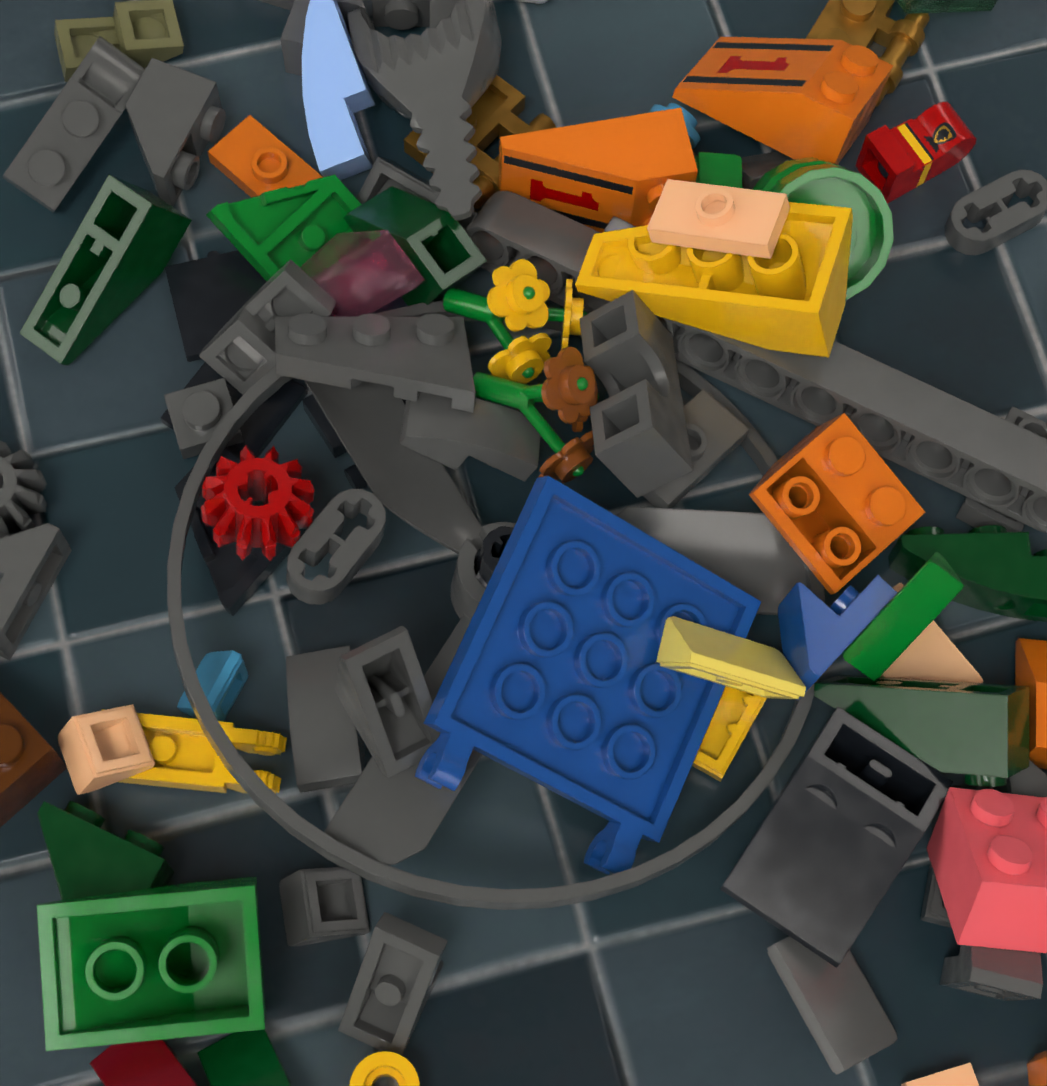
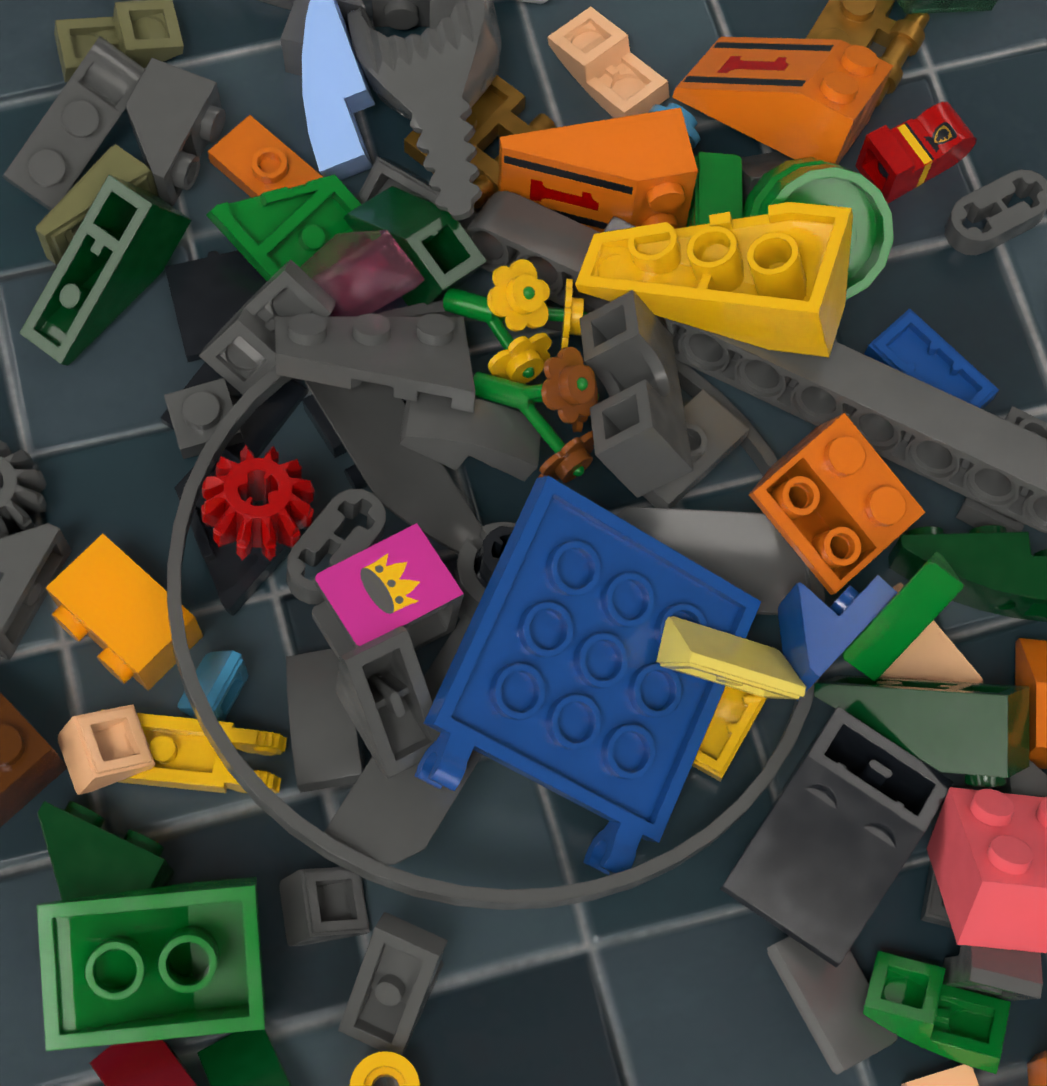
(65, 218): none -> olive slope
(120, 611): none -> light orange brick
(387, 588): none -> dark pink piece
(602, 64): none -> light nougat slope
(719, 218): light nougat plate -> none
(923, 354): none -> blue plate
(943, 1019): none -> green slope

